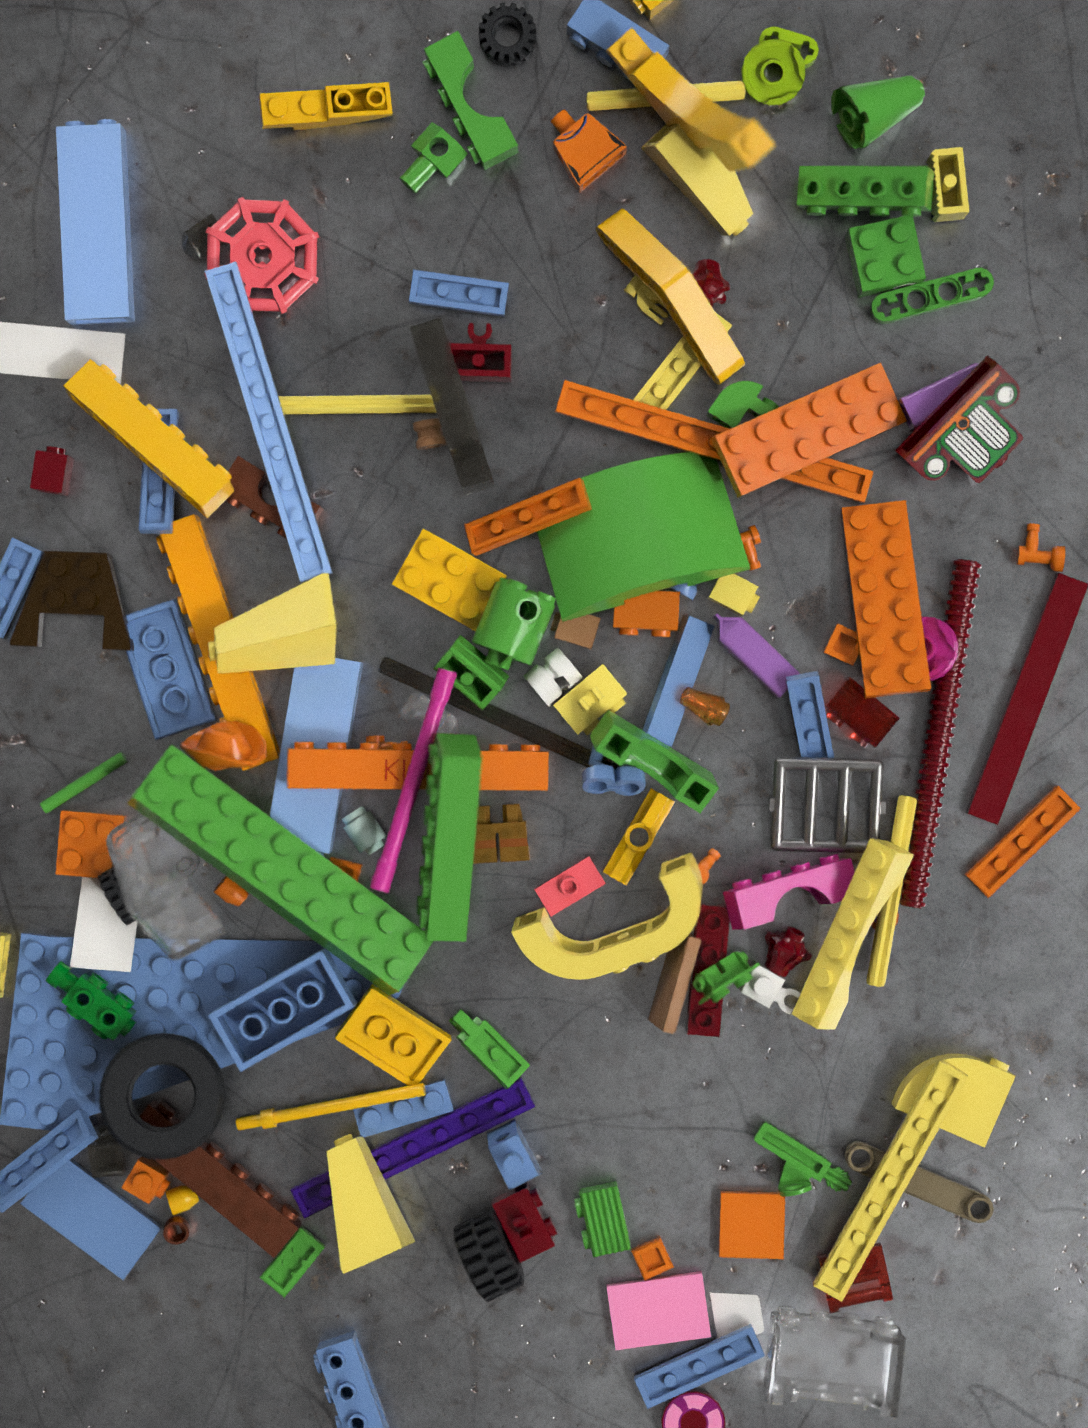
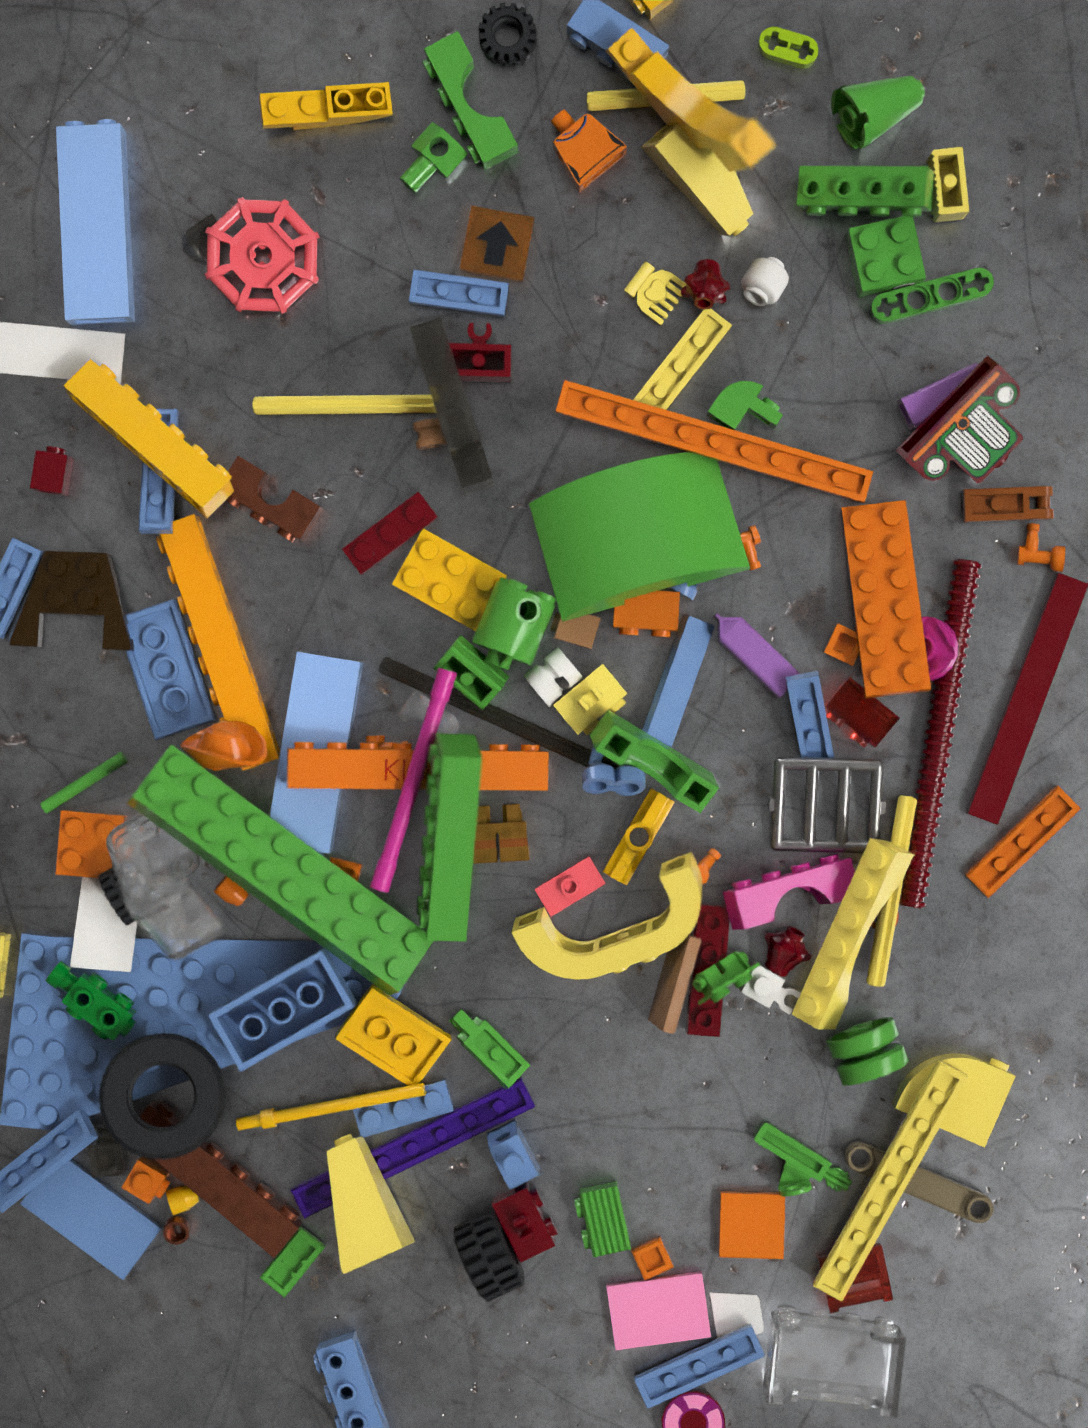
(268, 421): light blue plate -> none
(280, 633): light yellow slope -> none
(364, 830): light aqua brick -> none
(390, 533): none -> dark red plate
(497, 243): none -> clear orange tile
(527, 516): orange tile -> none
(677, 291): yellow beam -> none
(706, 706): clear orange cone -> none
(734, 594): light yellow brick -> none
(764, 281): none -> white head
(777, 52): lime tile -> none
(808, 429): orange plate -> none
(867, 1051): none -> bright green wheel
(1006, 504): none -> dark orange plate

